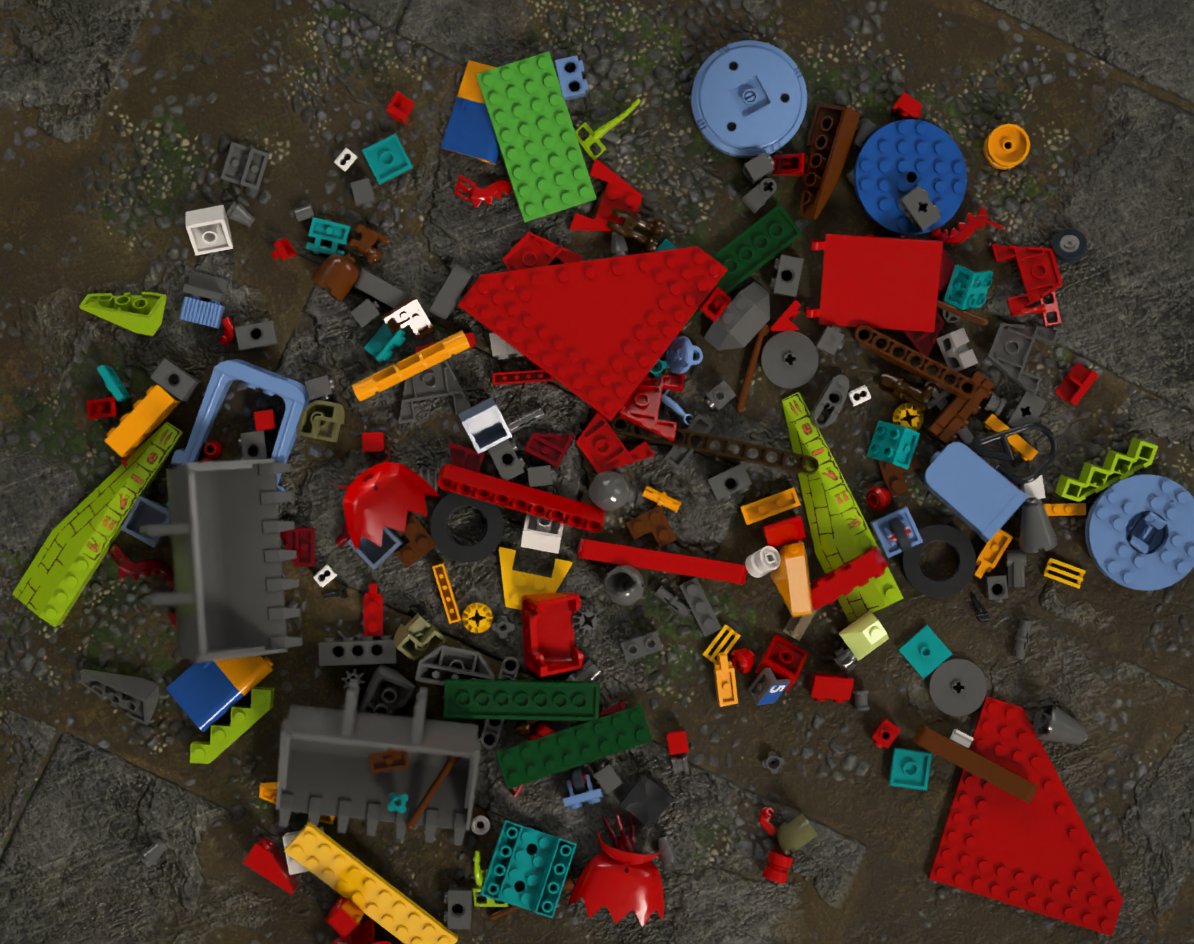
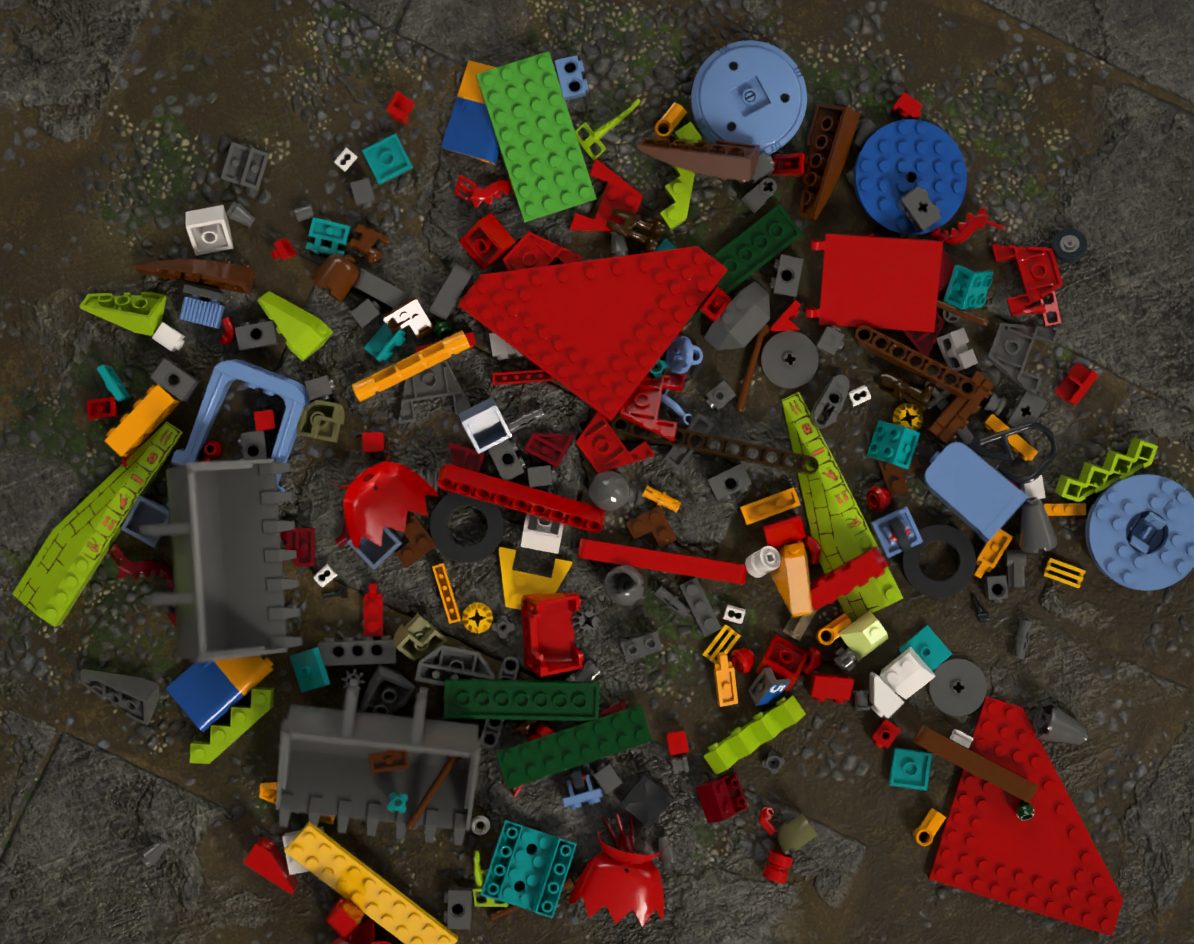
(169, 337): none -> white brick
(203, 272): none -> reddish brown wedge
(301, 329): none -> lime wedge
(309, 669): none -> teal plate
(443, 329): none -> dark green plate
(487, 241): none -> red slope
(670, 120): none -> light orange piece
(680, 188): none -> lime brick
(719, 160): none -> reddish brown wedge
(721, 797): none -> dark red slope
(736, 610): none -> white piece
(758, 731): none -> lime brick
(814, 548): none -> red arm
(815, 660): none -> red arm
(833, 628): none -> light orange piece
(882, 697): none -> white slope
(907, 674): none -> white slope
(929, 825): none -> light orange piece
(1017, 144): light orange wheel -> none
(1024, 810): none -> dark green plate

